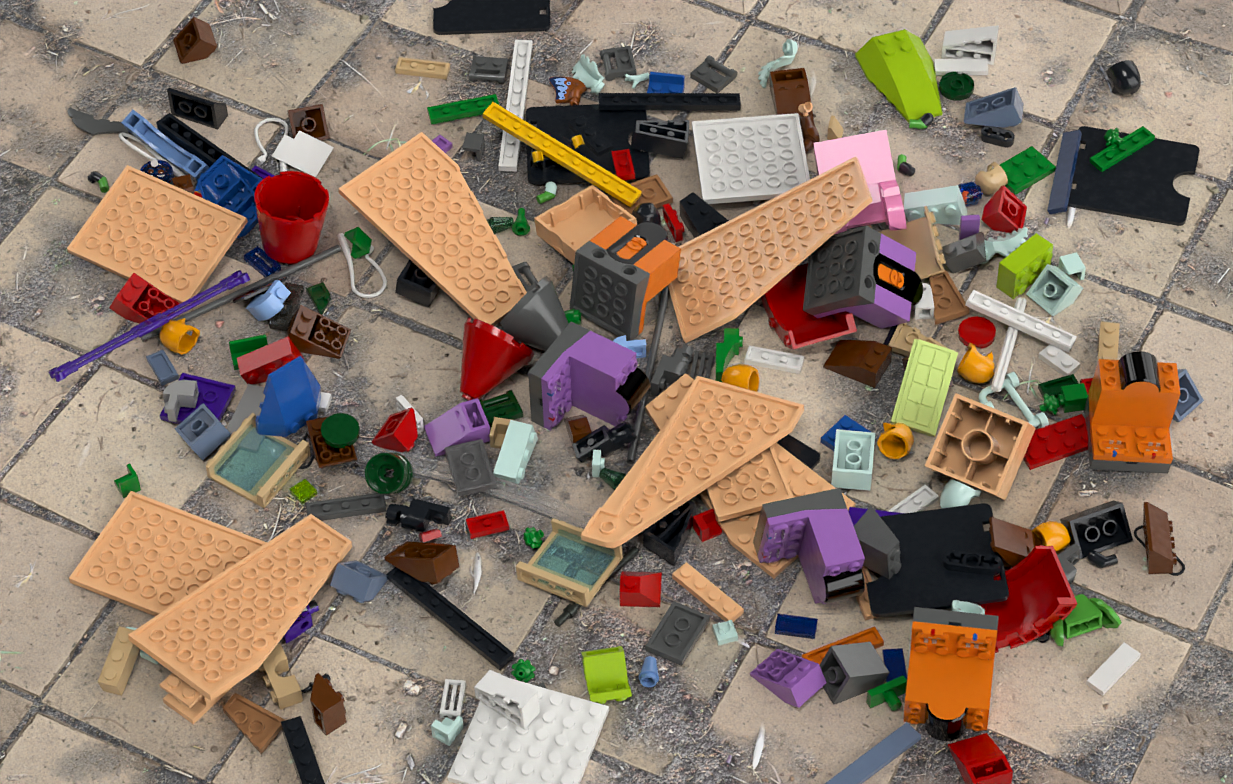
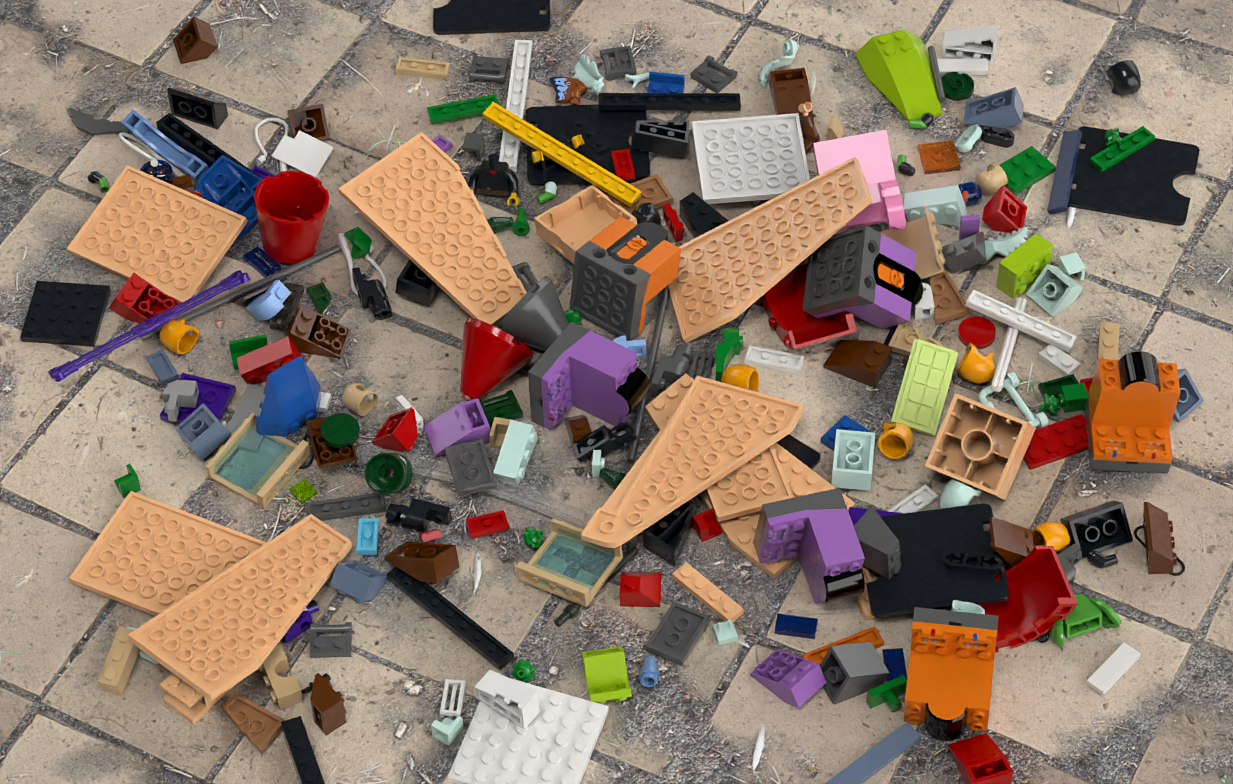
(65, 313): none -> black plate
(330, 645): none -> dark grey plate
(354, 399): none -> tan helmet
(367, 536): none -> medium azure plate
(372, 295): none -> black plate
(494, 179): none -> black torso
(936, 73): none -> dark grey bar
(939, 157): none -> clear orange tile
(968, 138): none -> light aqua plate

